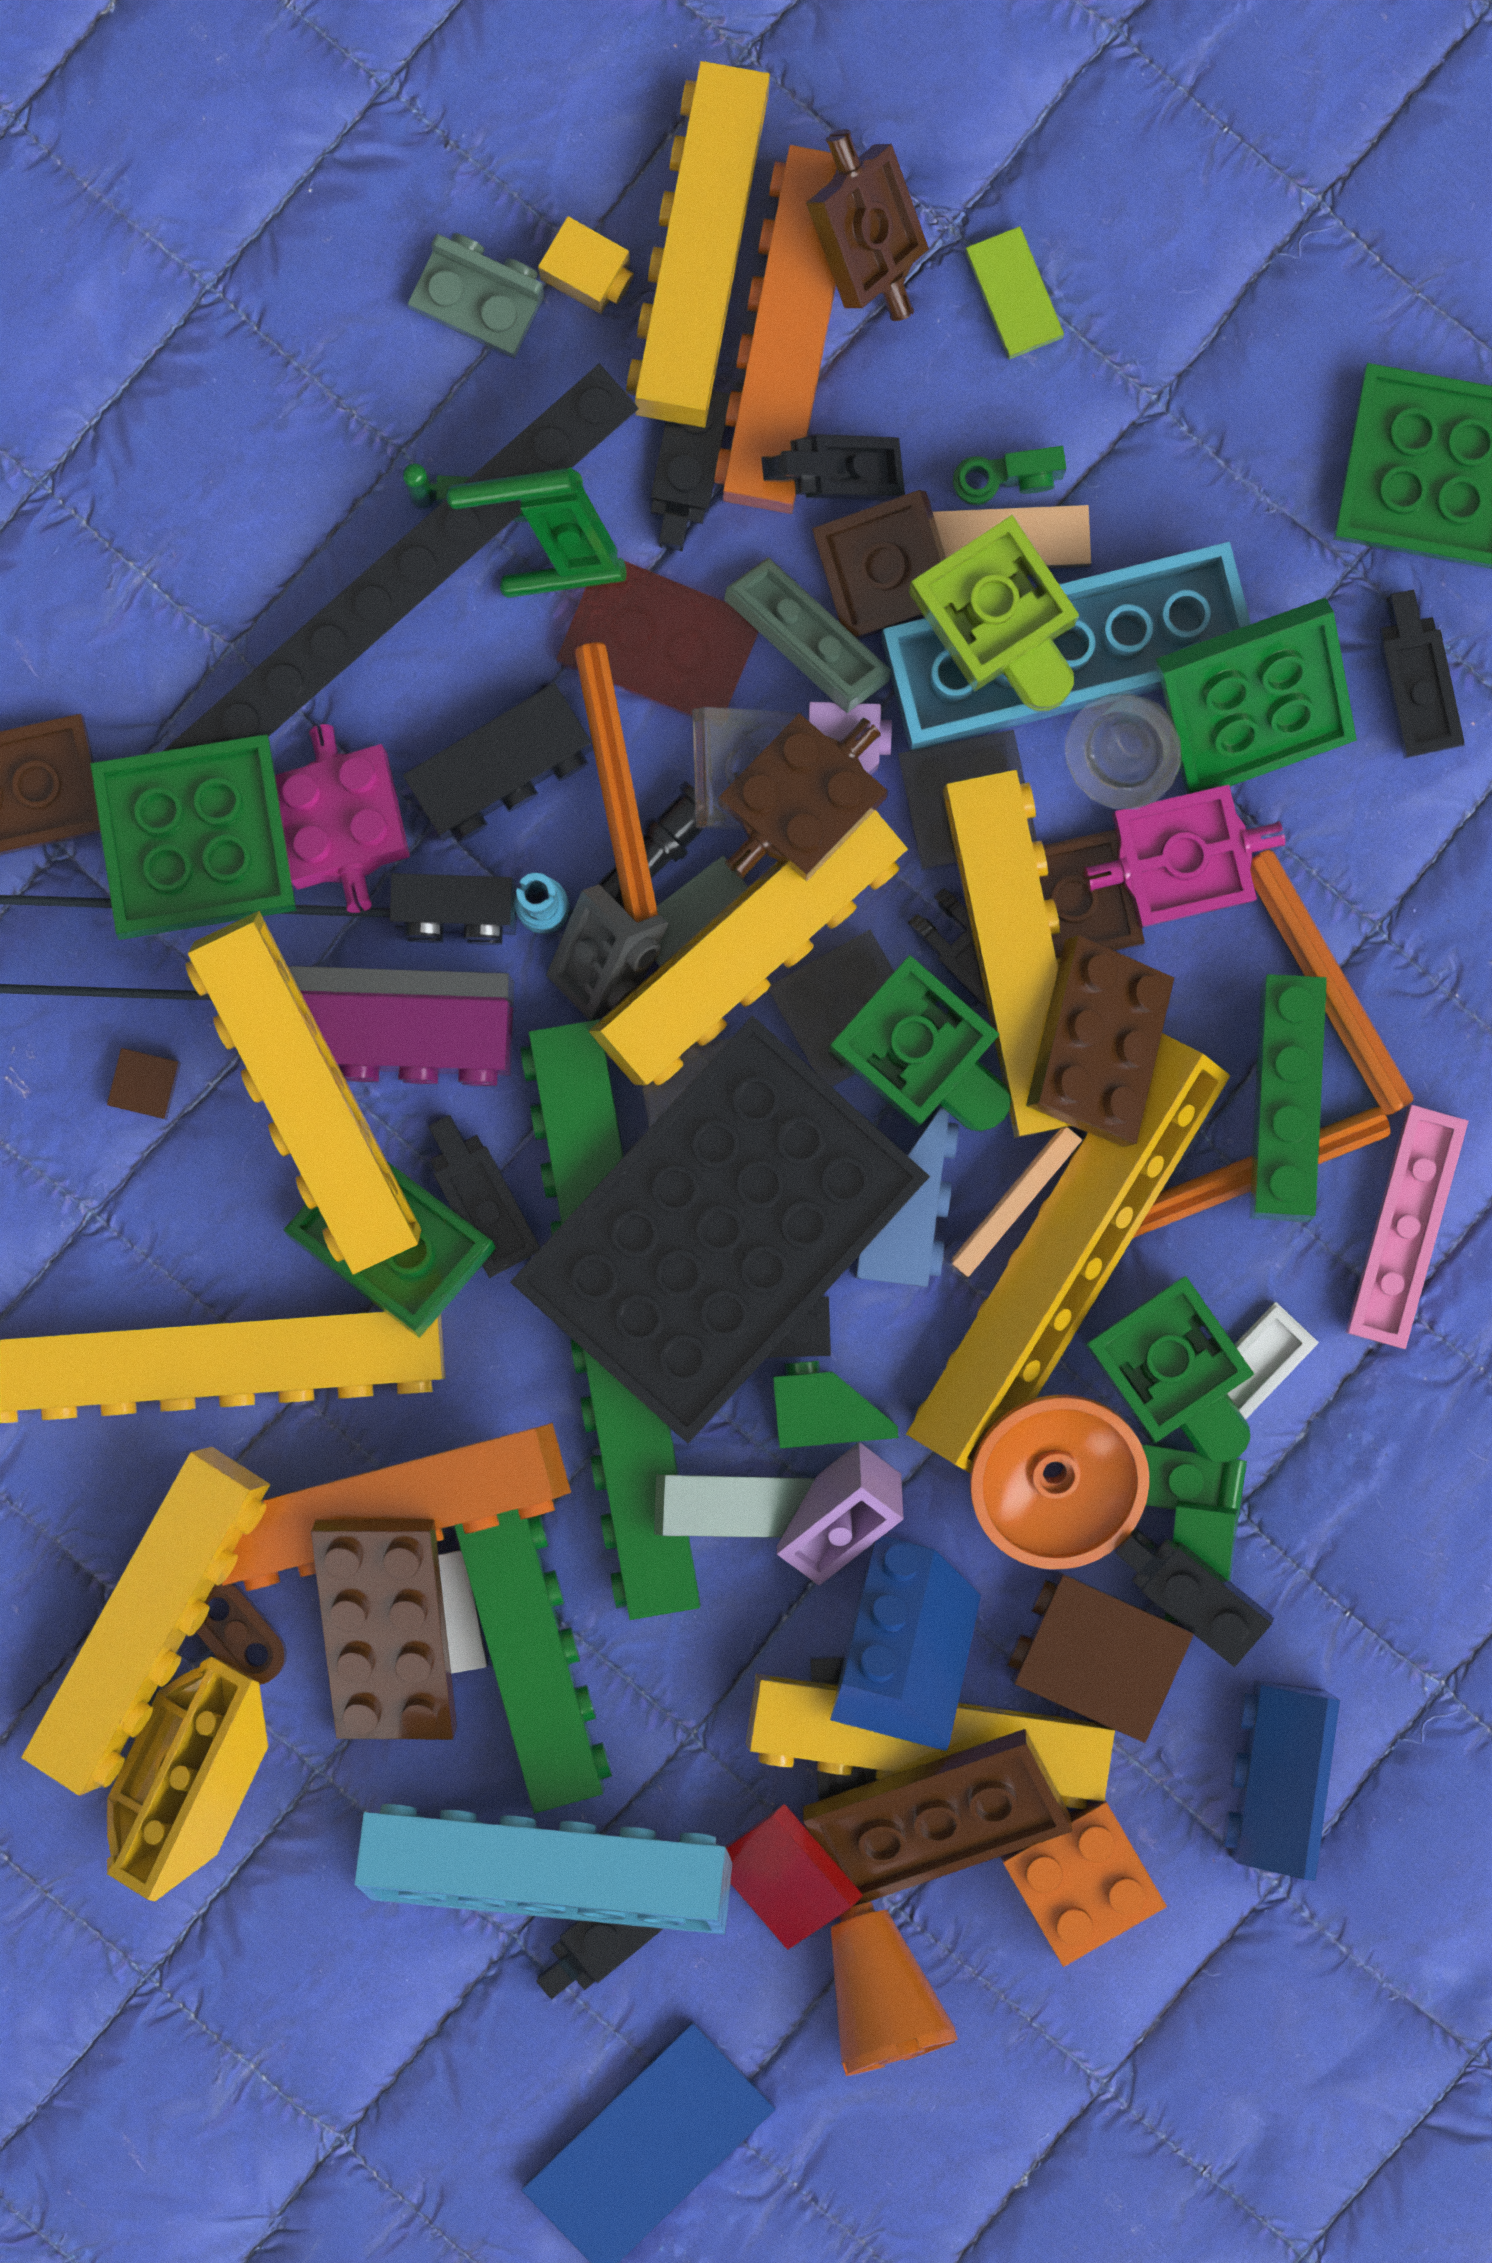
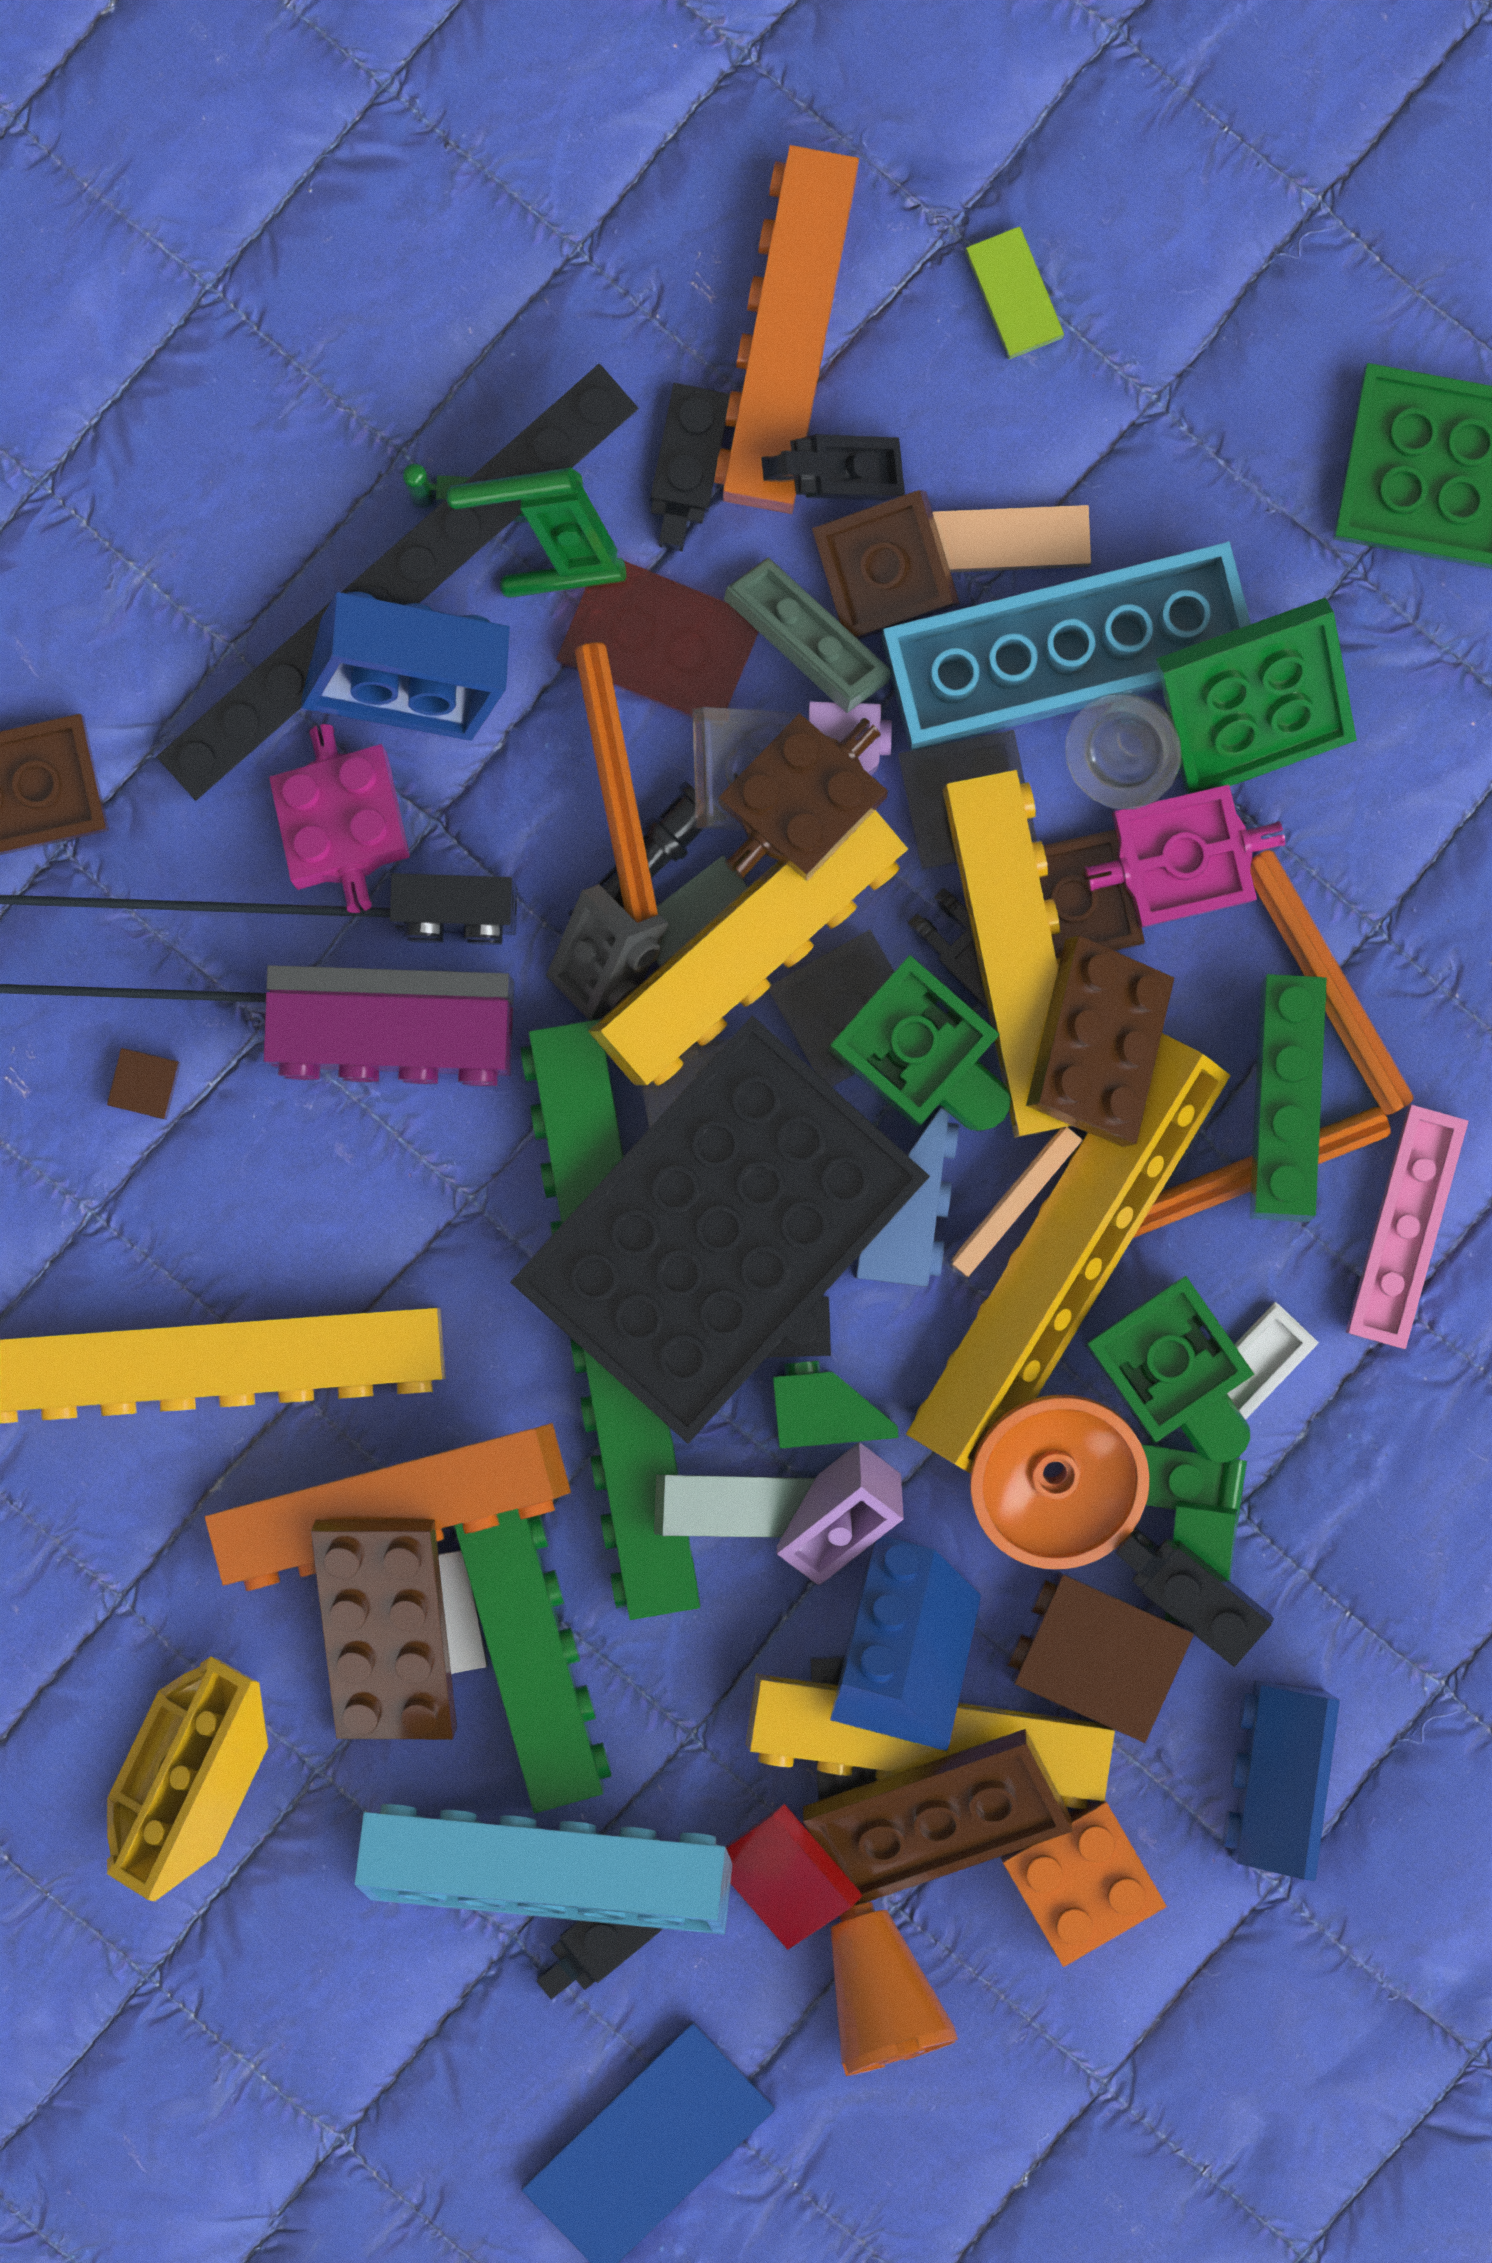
(146, 1621): yellow brick -> none
(193, 837): green plate -> none
(235, 1633): reddish brown plate -> none
(303, 1092): yellow brick -> none
(406, 666): none -> blue slope
(419, 1280): green tile -> none
(477, 294): sand green bracket -> none
(481, 1196): black hinge -> none
(500, 764): black brick -> none
(550, 913): medium azure pin -> none
(586, 266): yellow brick -> none
(701, 244): yellow brick -> none
(868, 226): reddish brown plate -> none
(997, 619): lime brick -> none
(1030, 470): green plate -> none
(1419, 680): black hinge -> none

